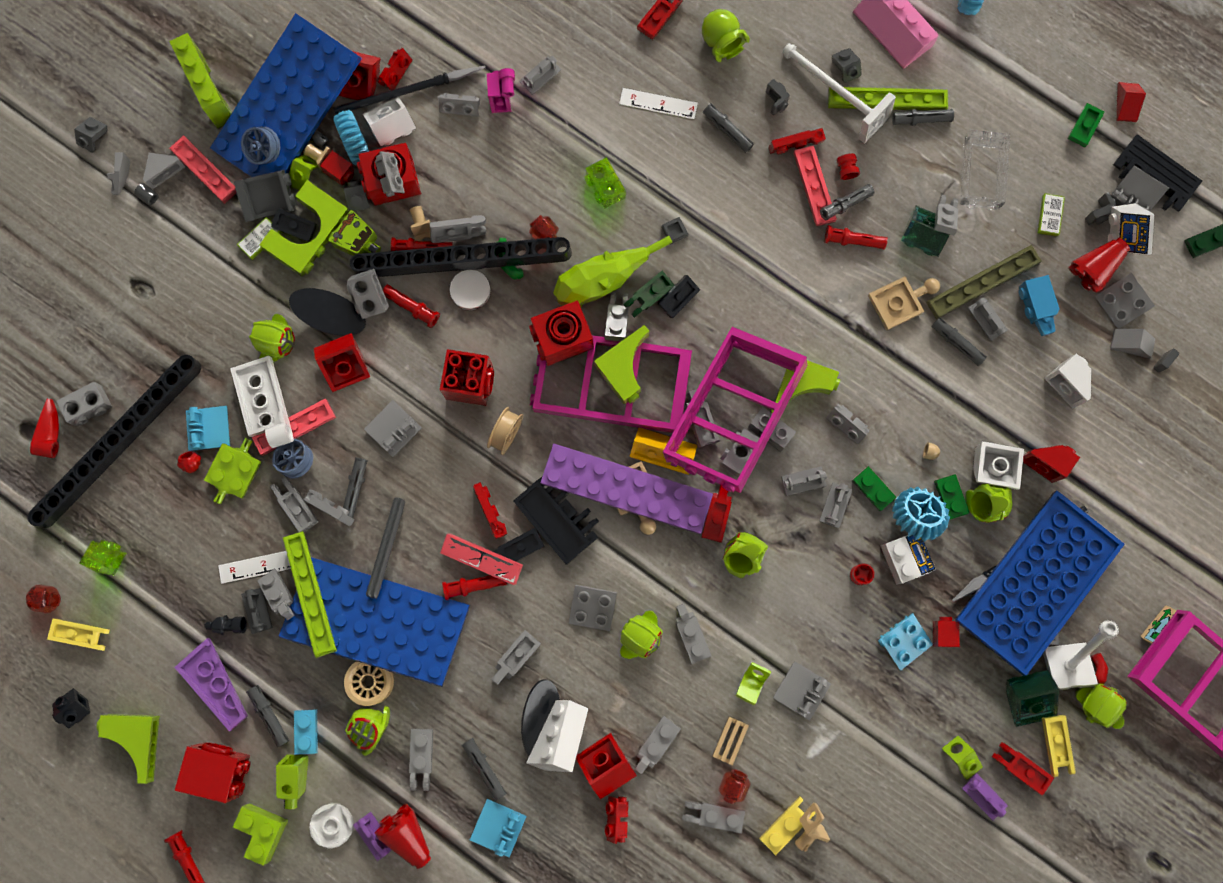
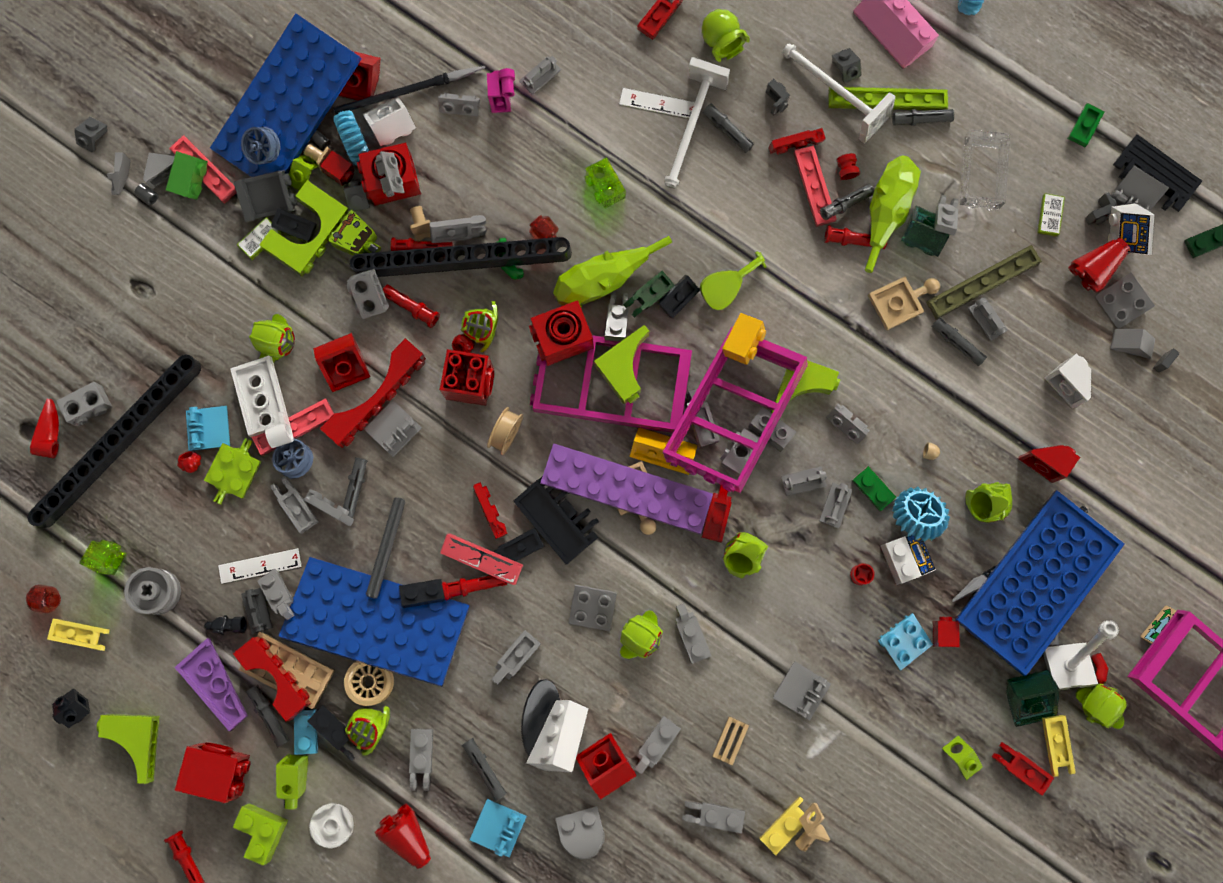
(152, 591): none -> light grey wheel
(186, 175): none -> bright green brick
(200, 80): lime arch -> none
(289, 698): none -> red arch
(309, 594): lime tile -> none
(309, 672): none -> tan plate
(326, 311): black shield -> none
(331, 730): none -> black hinge
(366, 828): medium lavender hinge -> none
(398, 65): red hinge -> none
(403, 362): none -> red arch
(421, 593): none -> black plate
(462, 343): none -> red piece
(470, 289): white tile -> none
(481, 325): none -> lime piece
(581, 833): none -> light grey slope
(615, 829): red hinge -> none
(675, 229): dark grey tile -> none
(708, 75): none -> white tile
(722, 287): none -> lime piece
(734, 786): clear red head -> none
(744, 339): none -> yellow brick
(752, 683): lime bracket -> none
(891, 203): none -> lime piece
(952, 495): green plate -> none
(985, 797): medium lavender hinge -> none
(998, 465): white slope -> none
(1040, 303): dark azure hinge -> none
(1129, 101): red slope -> none

